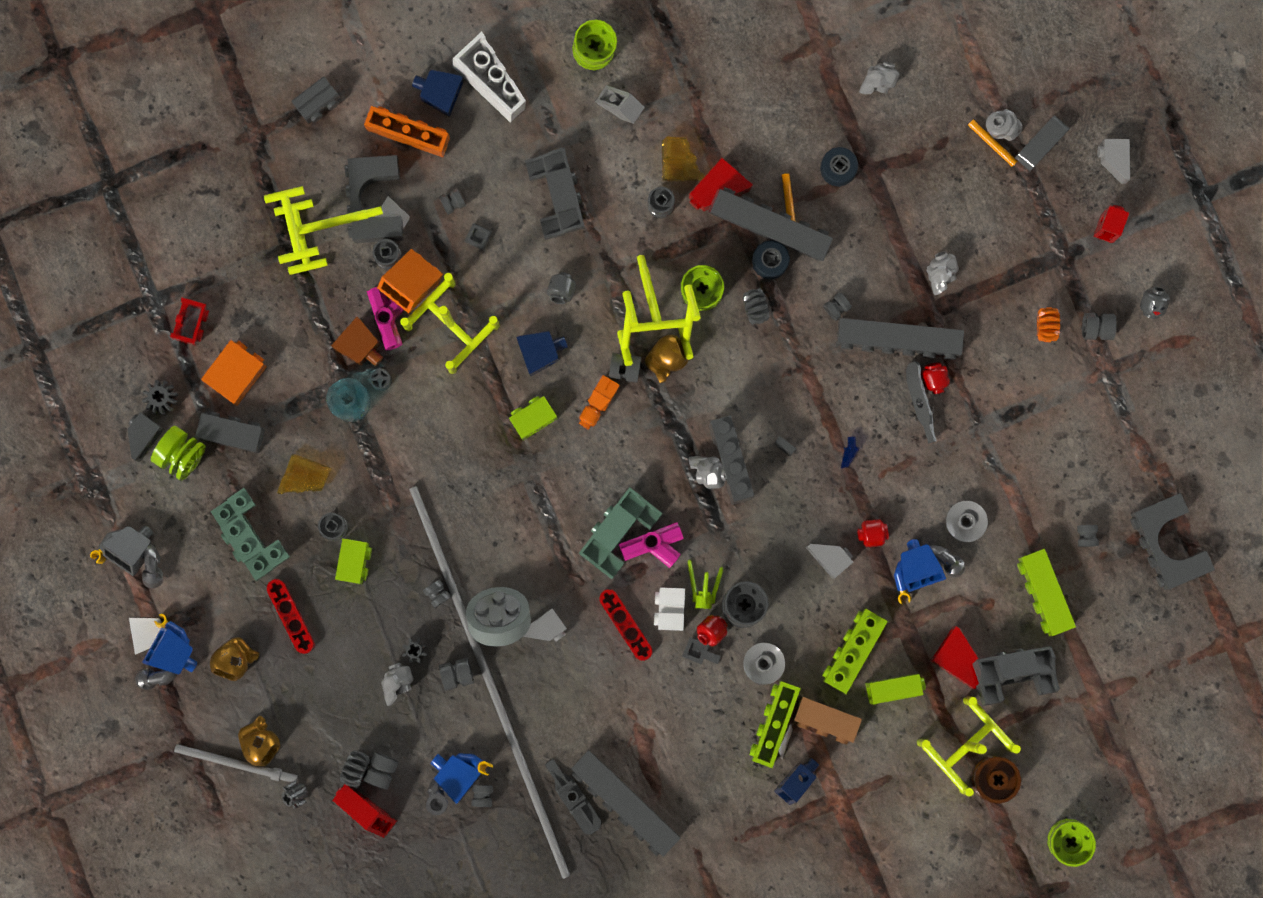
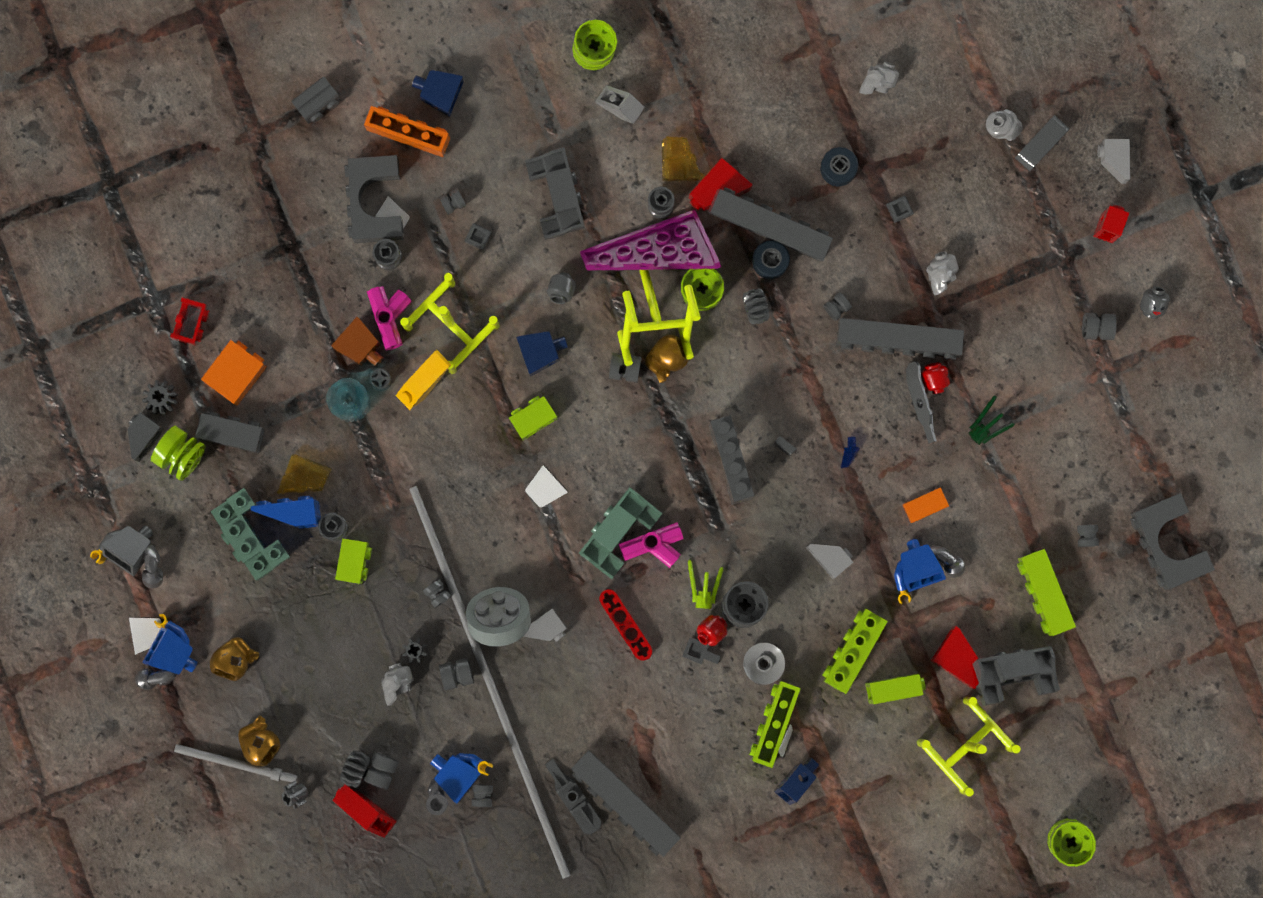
(286, 618): red beam -> none
(297, 230): neon yellow piece -> none
(300, 513): none -> blue slope
(410, 281): orange brick -> none
(423, 380): none -> yellow slope
(489, 77): white wedge -> none
(544, 488): none -> white sticker
(598, 401): orange piece -> none
(664, 245): none -> magenta wing
(670, 609): white brick -> none
(709, 471): light grey head -> none
(788, 196): light orange bar -> none
(826, 720): medium nougat brick -> none
(873, 533): red head -> none
(899, 209): none -> dark grey tile
(925, 505): none -> orange tile
(977, 521): light grey dish -> none
(980, 432): none -> dark green plant
(983, 781): reddish brown wheel -> none
(992, 143): light orange bar -> none
(1048, 324): orange gear -> none

